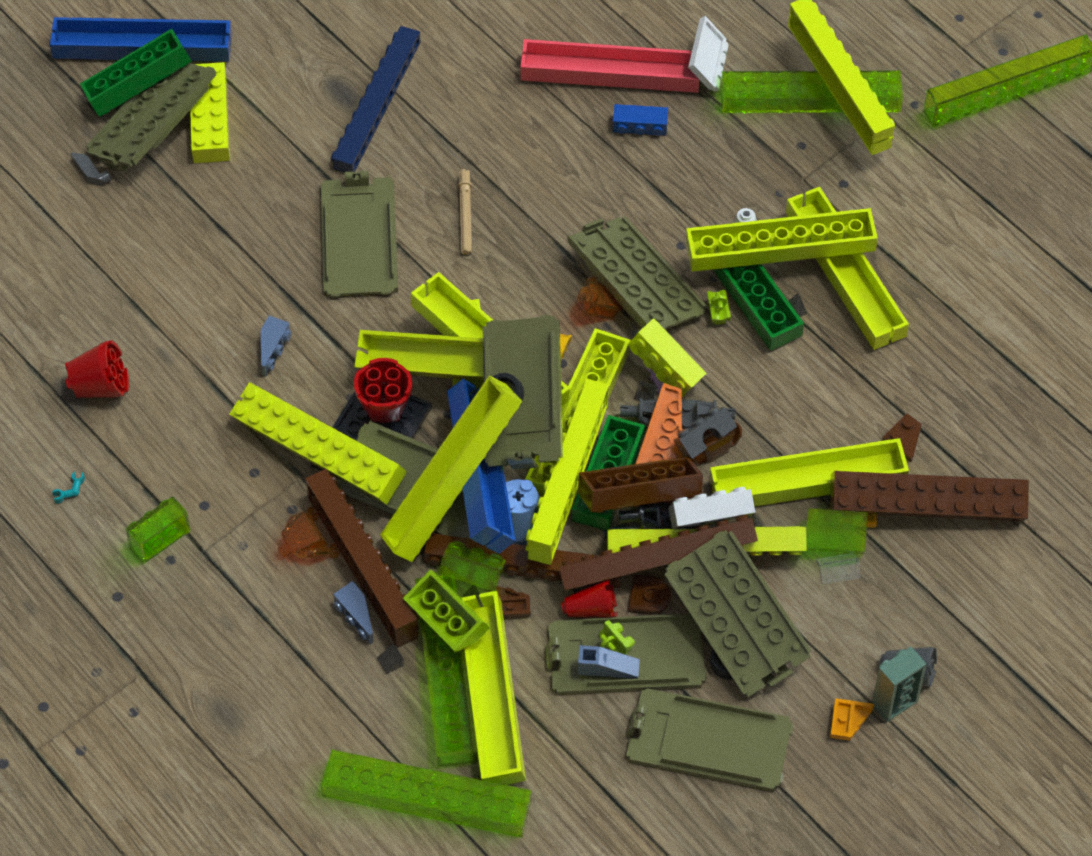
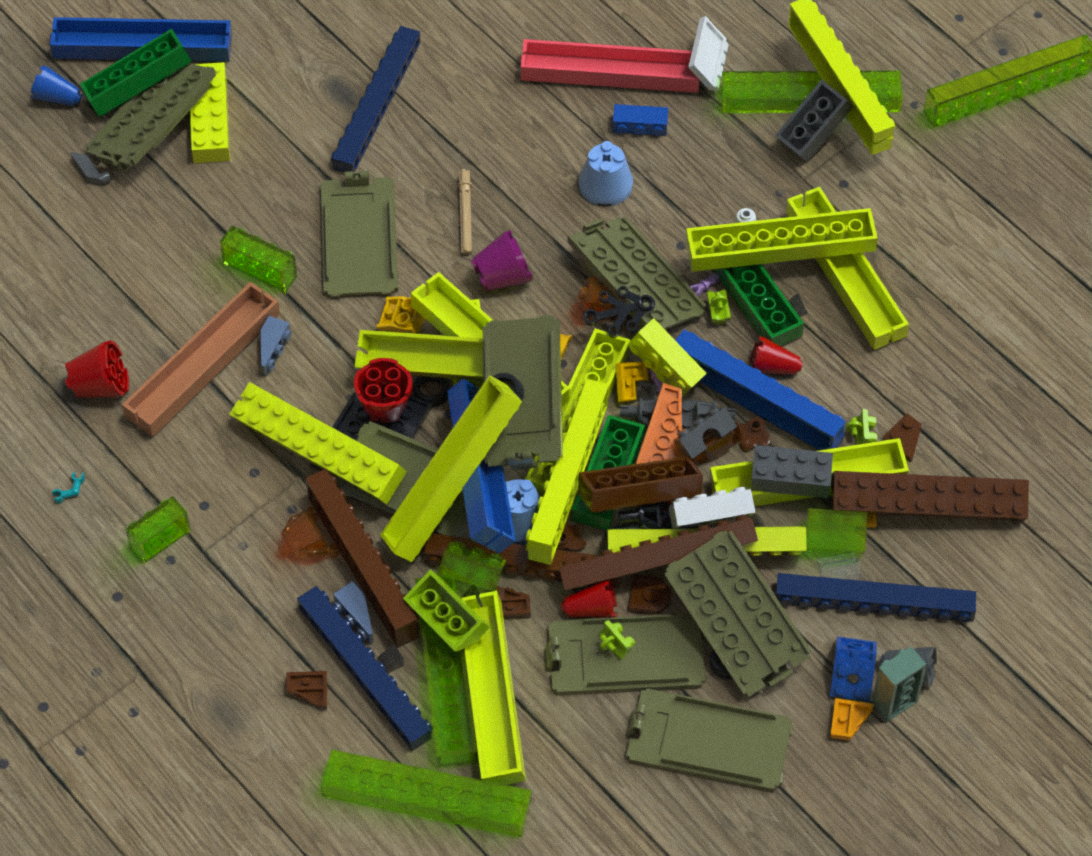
(54, 88): none -> blue cone
(200, 359): none -> nougat piece
(258, 258): none -> clear neon green brick
(308, 687): none -> reddish brown wing
(364, 668): none -> dark blue brick
(400, 316): none -> yellow slope
(436, 400): none -> black tyre
(501, 264): none -> magenta cone
(572, 538): none -> reddish brown plate
(605, 175): none -> light blue cone
(606, 663): sand blue slope -> none
(622, 309): none -> black plant
(626, 376): none -> yellow tile
(704, 284): none -> lavender piece
(753, 436): none -> reddish brown plate
(764, 395): none -> blue piece
(774, 359): none -> red cone
(791, 471): none -> dark grey brick
(814, 120): none -> dark grey brick
(856, 658): none -> blue bracket
(860, 427): none -> lime hips
(876, 597): none -> dark blue brick

